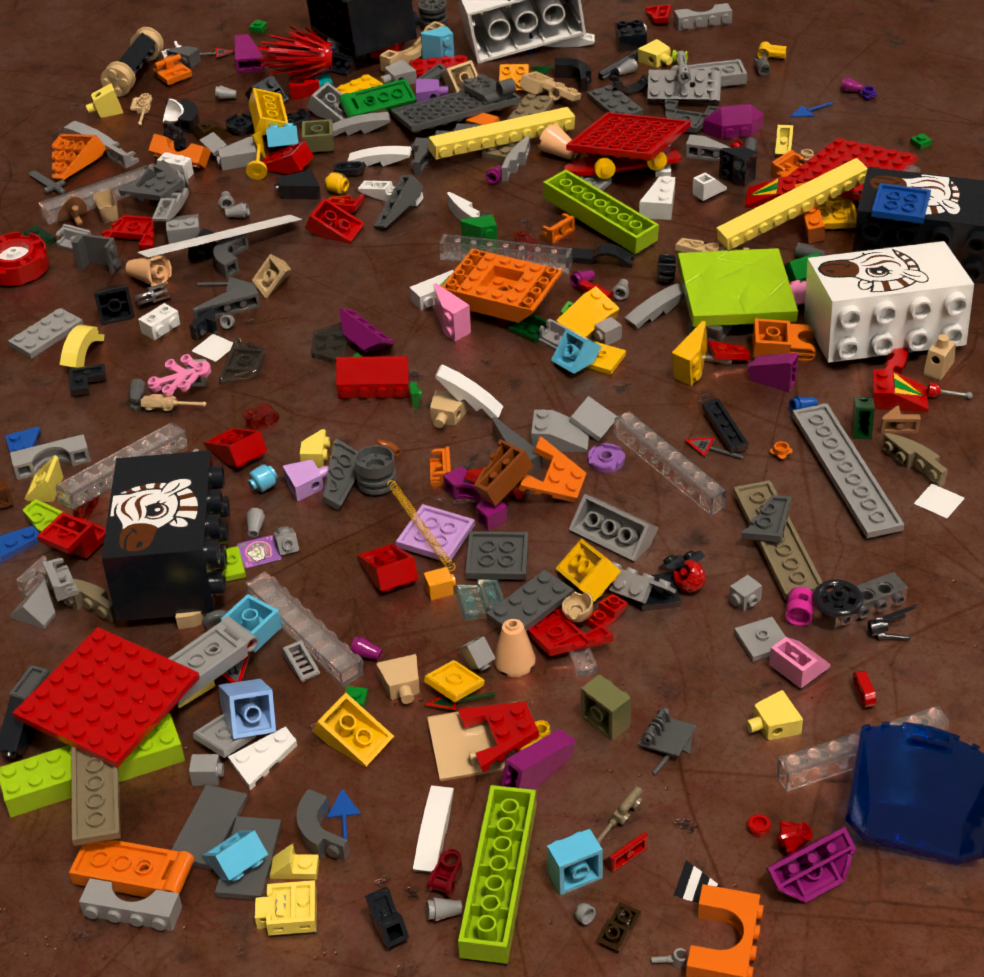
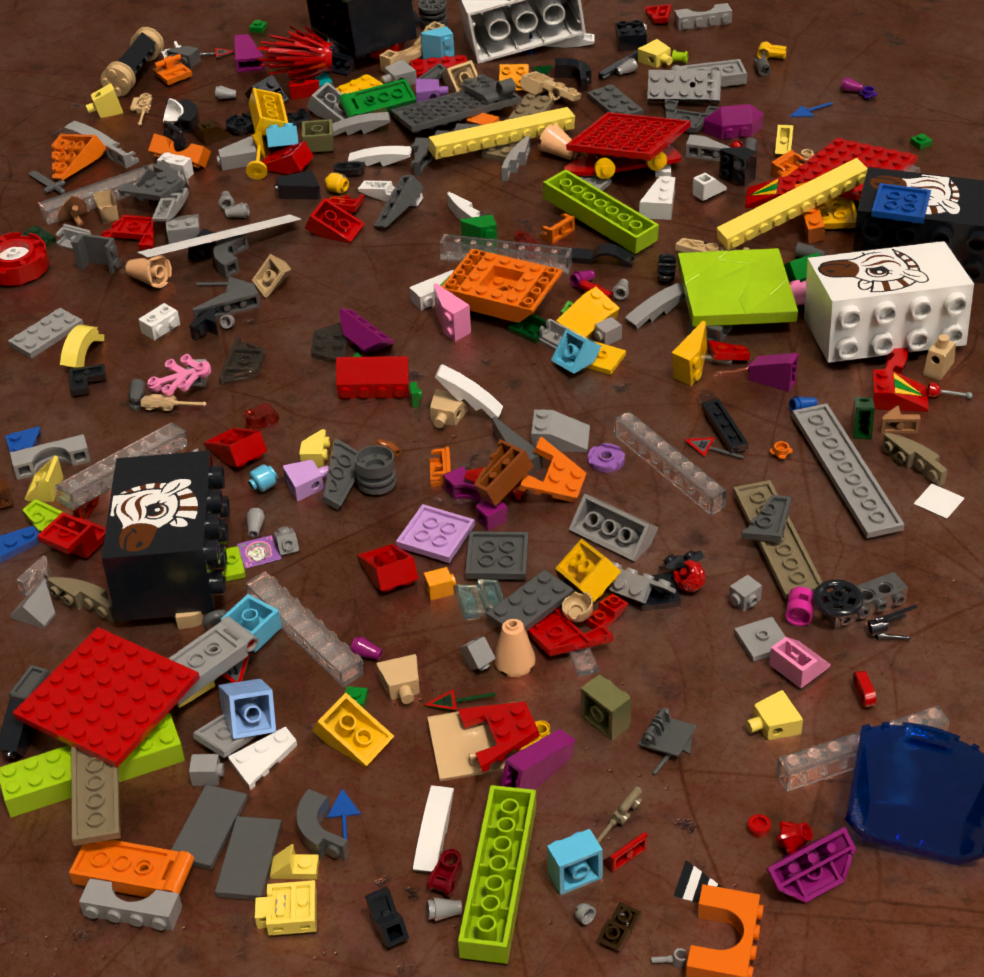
(60, 579): light grey hinge -> none
(114, 304): black slope -> none
(151, 294): dark grey arm -> none
(213, 143): light grey hinge -> none
(213, 347): white sticker -> none
(236, 855): medium azure slope -> none
(293, 649): light grey slope -> none
(418, 527): yellow piece -> none
(454, 681): yellow plate -> none
(493, 175): magenta cone -> none
(593, 418): light grey tile -> none
(632, 89): black piece -> none
(683, 69): light grey pin -> none
(781, 337): orange brick -> none

